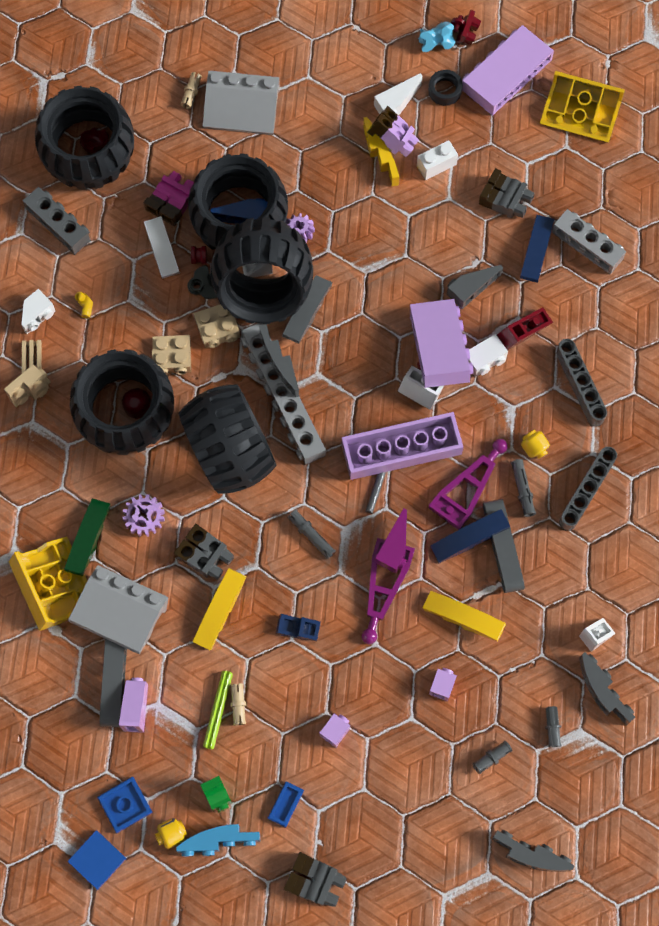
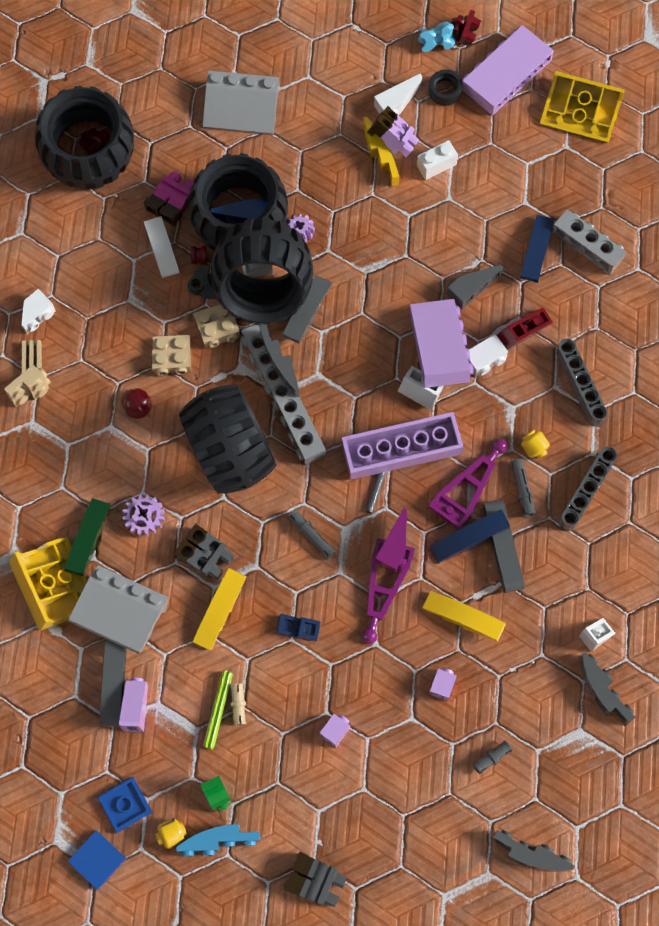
(73, 241): dark grey brick -> none
(87, 304): yellow arm -> none
(121, 366): black tyre -> none
(190, 90): tan pin -> none
(285, 804): blue tile -> none
(505, 195): dark grey hips -> none
(553, 726): dark grey axle -> none

